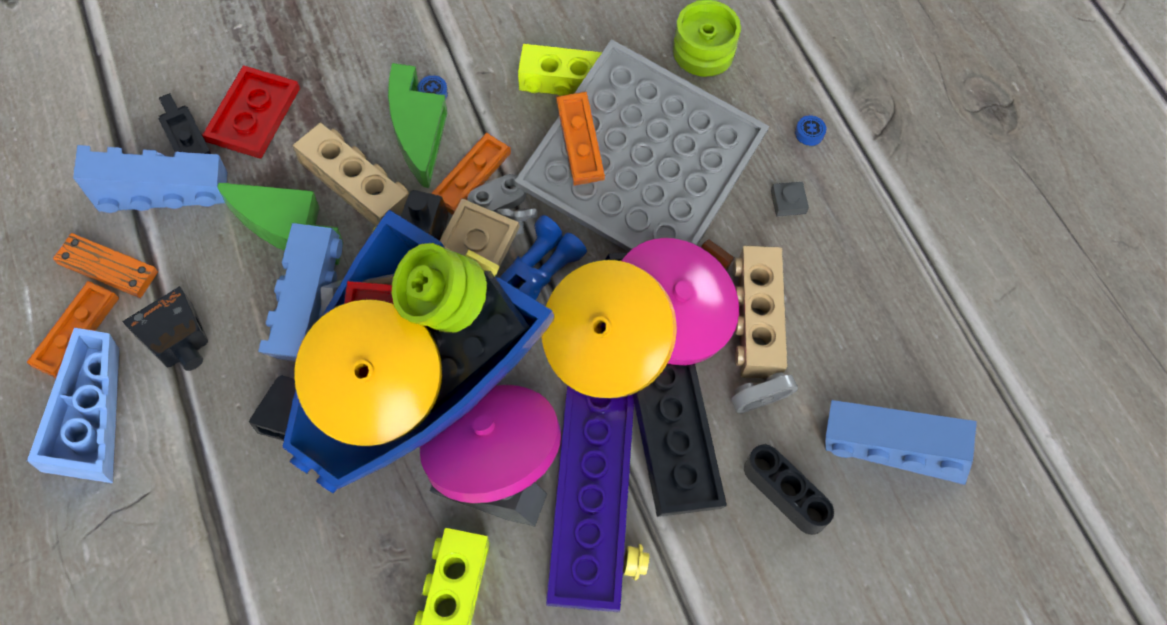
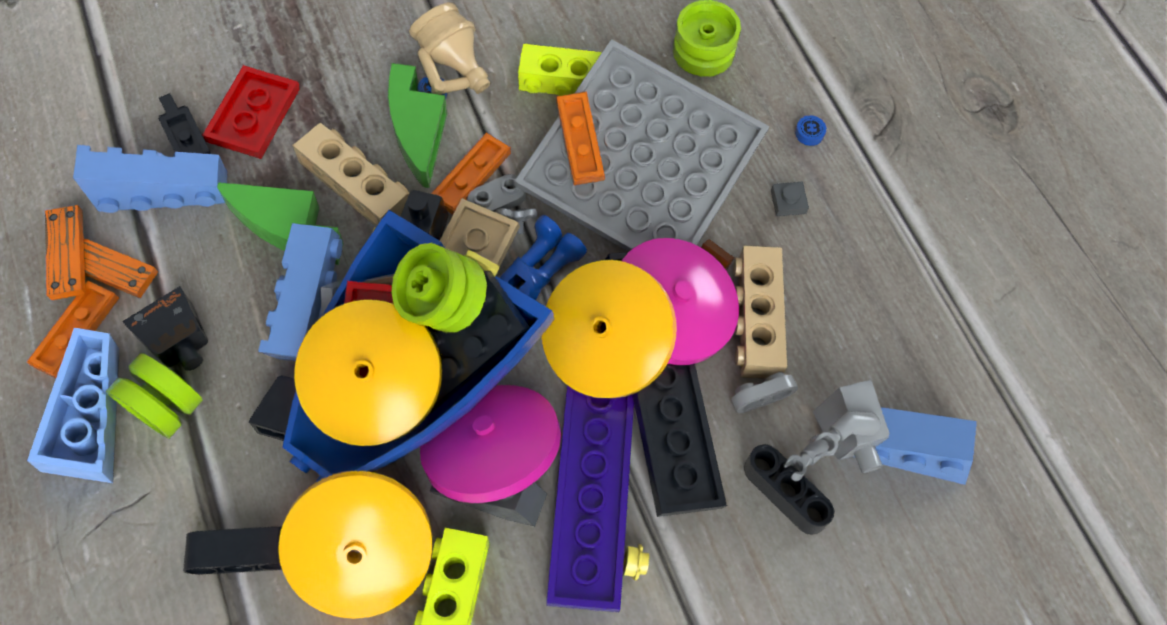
(64, 252): none -> orange tile
(158, 391): none -> lime wheel
(232, 551): none -> black beam
(359, 514): none -> yellow dish
(449, 41): none -> tan piece
(850, 428): none -> light grey torso

